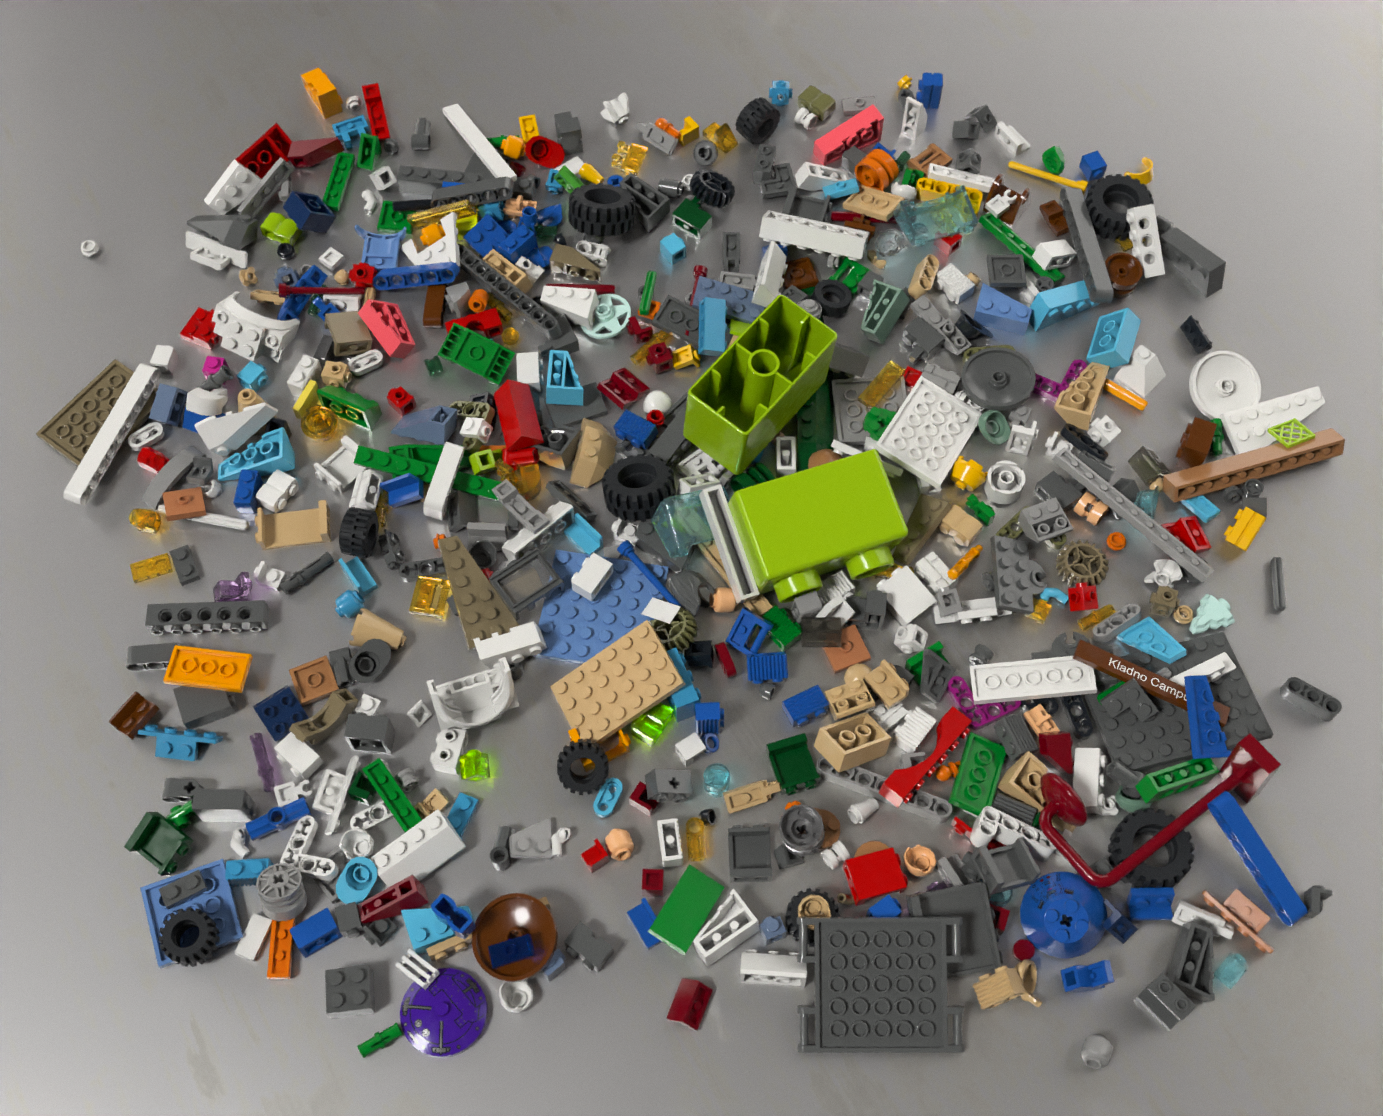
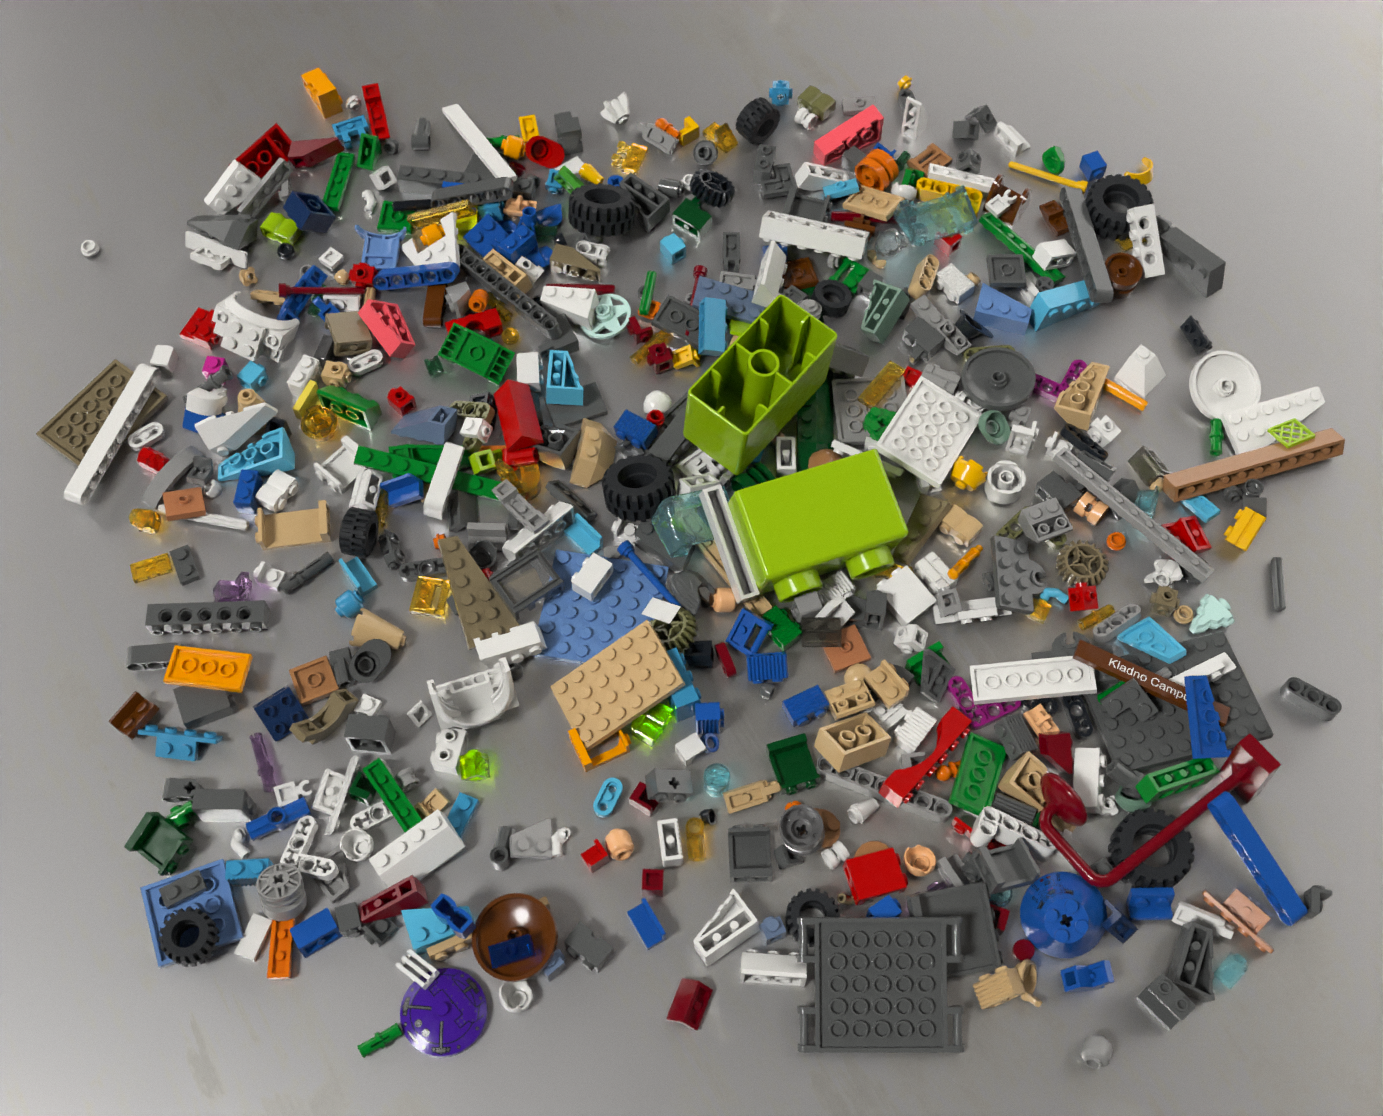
(168, 405): sand blue brick -> none
(283, 271): sand blue brick -> none
(298, 755): white brick -> none
(349, 991): dark grey brick -> none
(356, 880): medium azure piece -> none
(590, 781): black tyre -> none
(623, 388): dark red slope -> none
(686, 910): green tile -> none
(813, 907): tan hair -> none
(930, 90): blue brick -> none
(981, 655): dark grey wheel -> none
(982, 511): green plate -> none
(1114, 338): medium azure brick -> none
(1195, 443): reddish brown brick -> none

